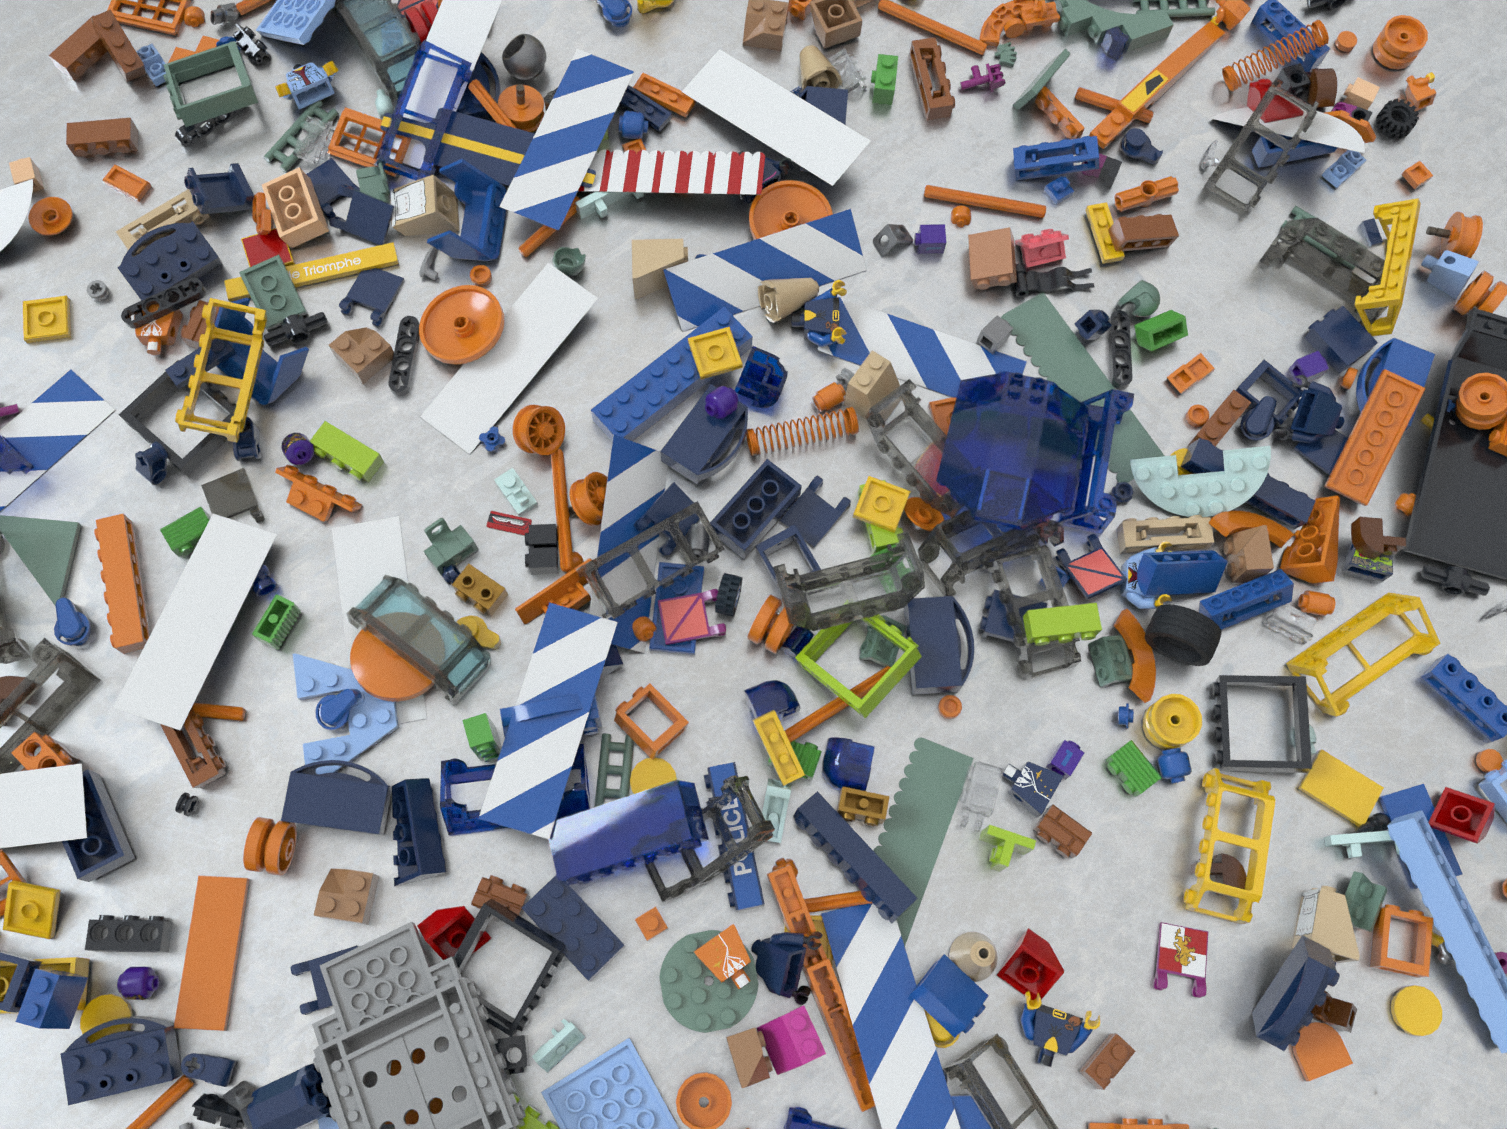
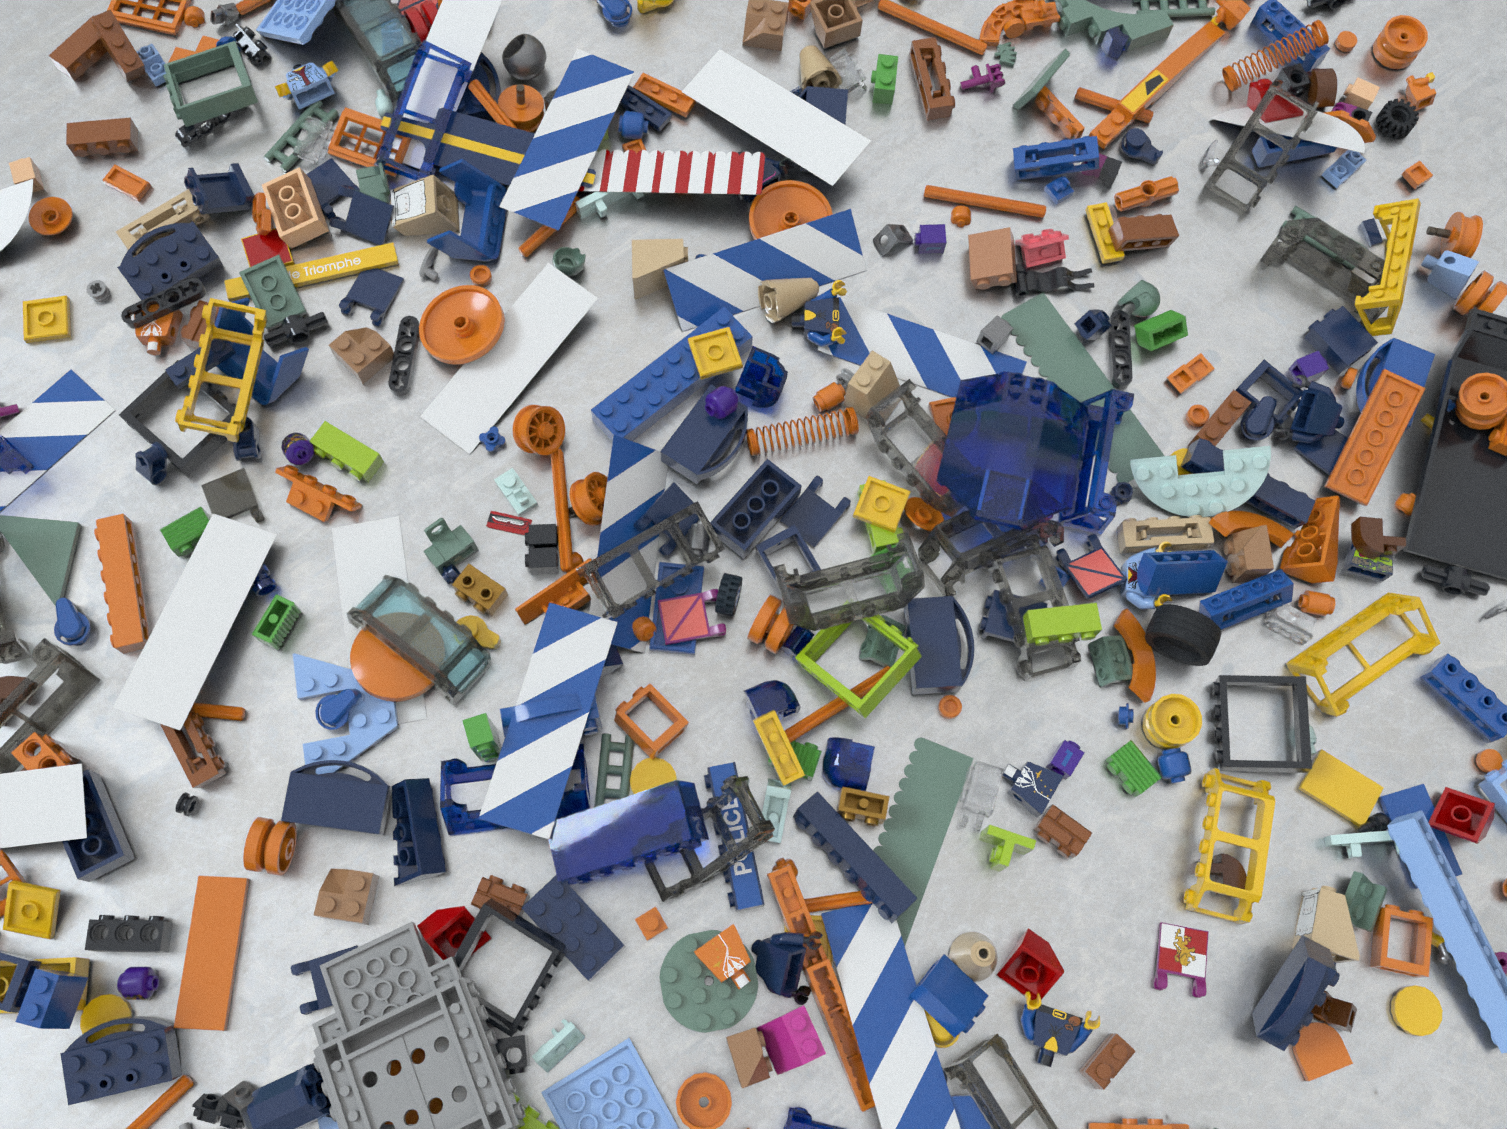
(212, 1069): dark blue piece -> none

